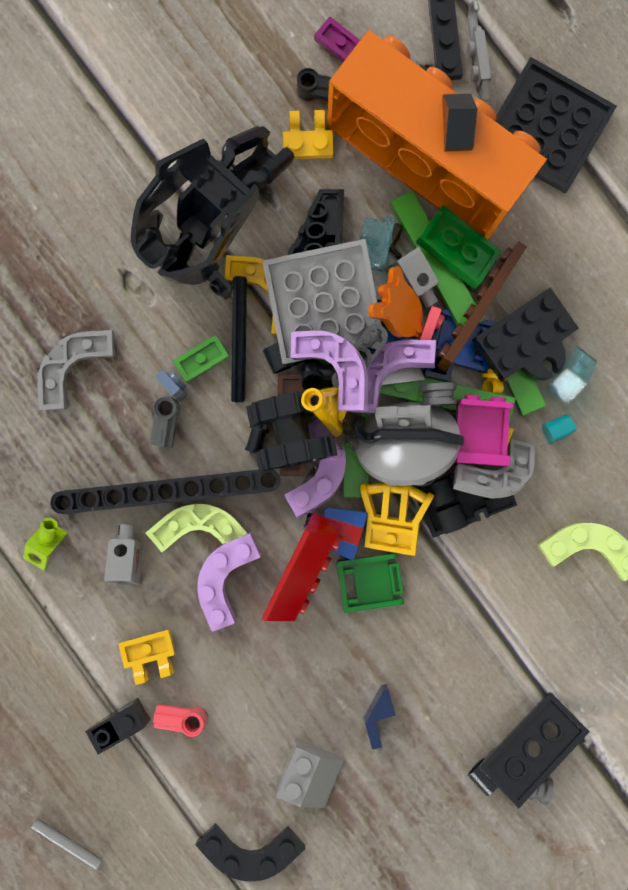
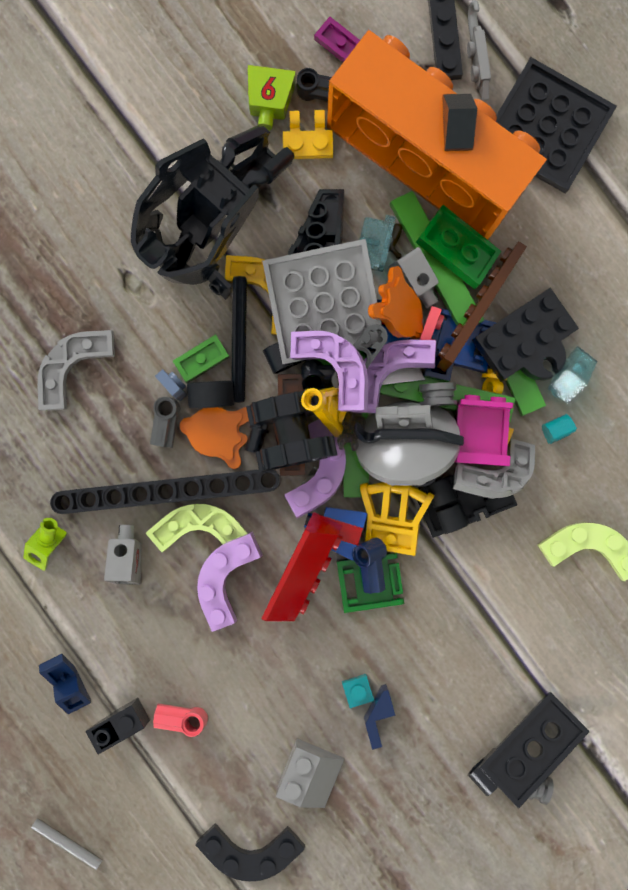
(67, 685): none -> dark blue slope
(147, 649): yellow plate -> none
(210, 394): none -> black tyre
(217, 433): none -> orange tile
(270, 93): none -> lime torso
(357, 691): none -> teal plate
(369, 559): none -> dark blue piece

